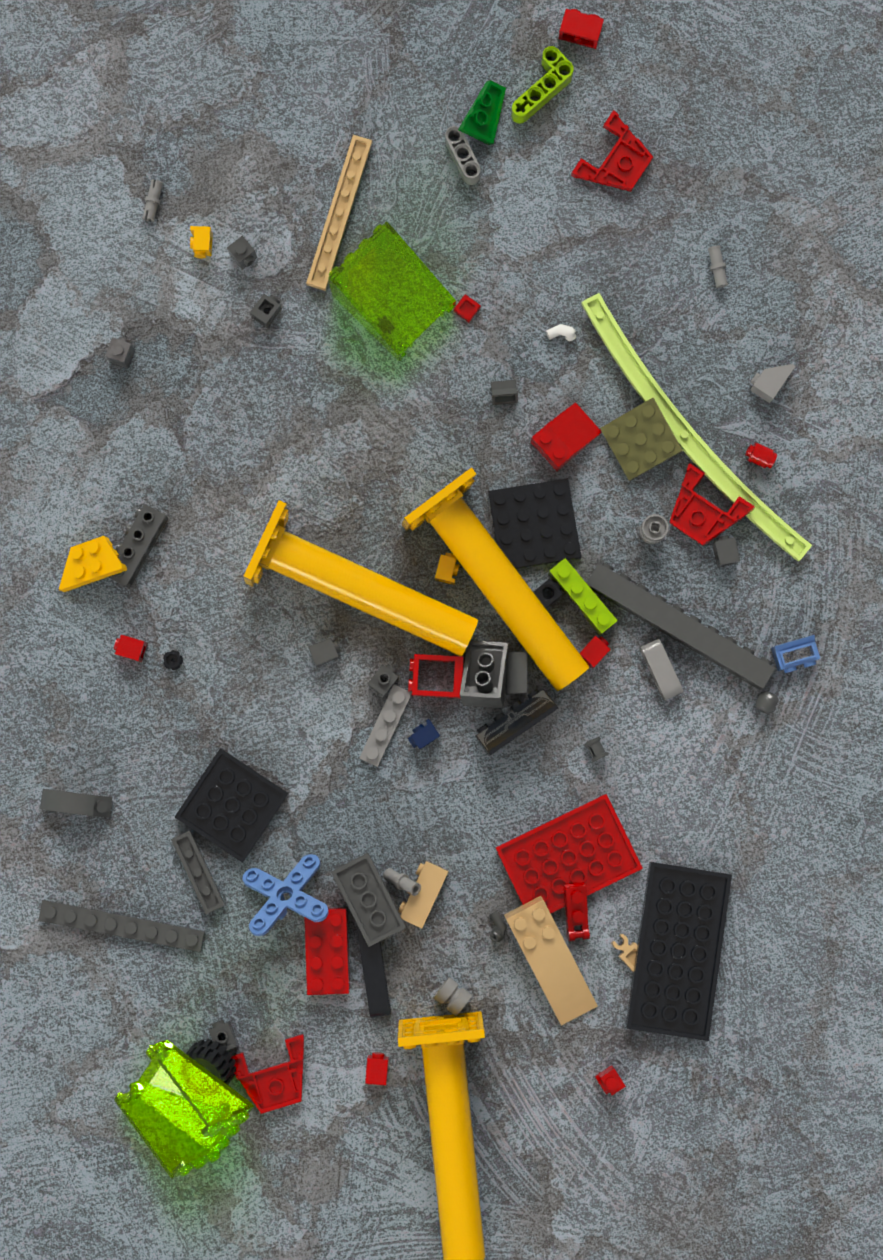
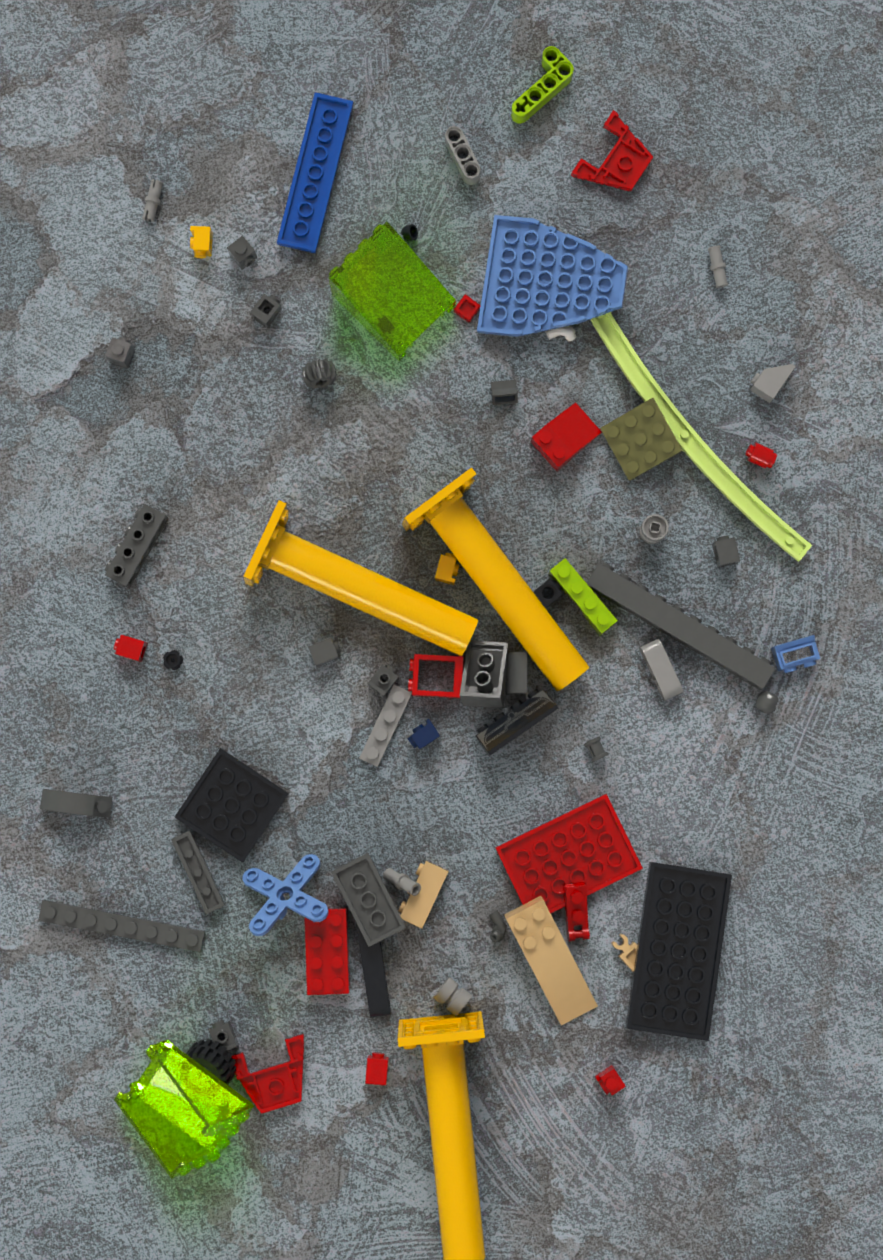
(90, 563): yellow wing -> none
(315, 173): none -> blue plate
(319, 373): none -> dark grey gear
(339, 212): tan plate -> none
(409, 232): none -> black hinge
(484, 114): green wing -> none
(535, 523): black plate -> none
(545, 279): none -> medium blue wing
(581, 28): red brick -> none
(595, 651): red brick -> none
(698, 516): red wing -> none

